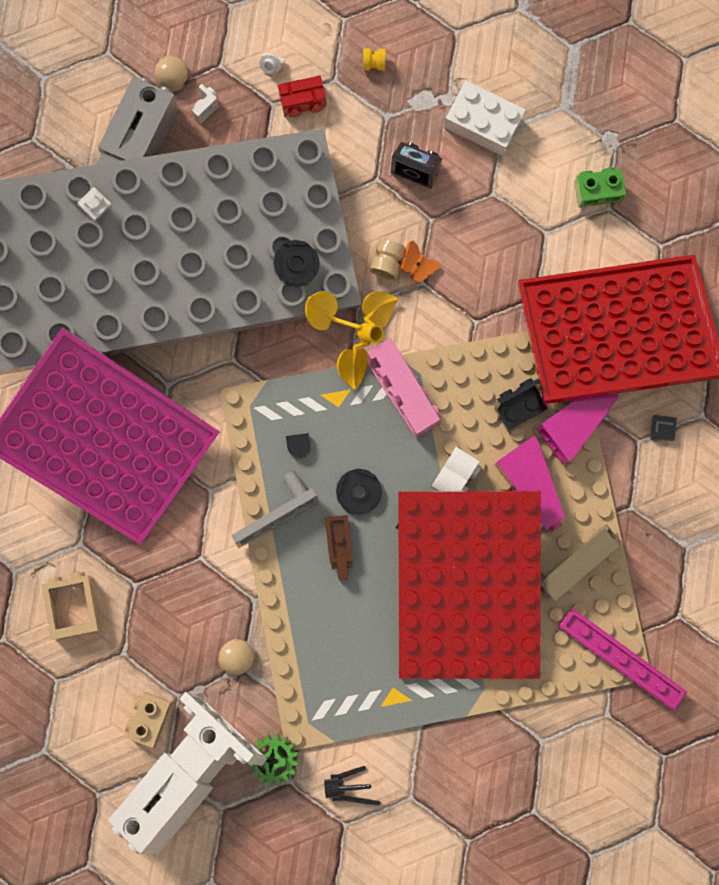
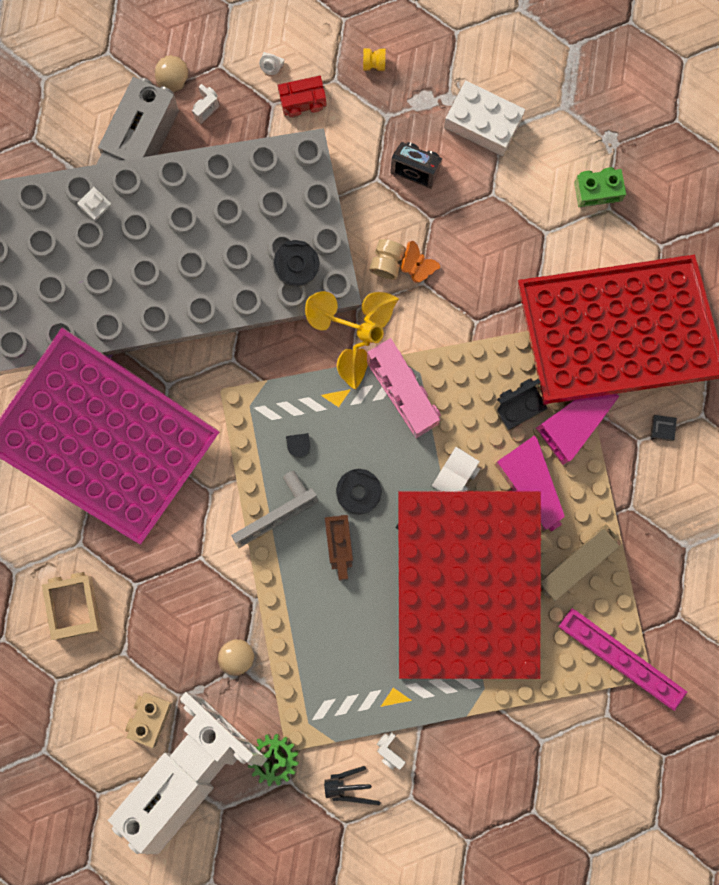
(390, 758): none -> white bracket

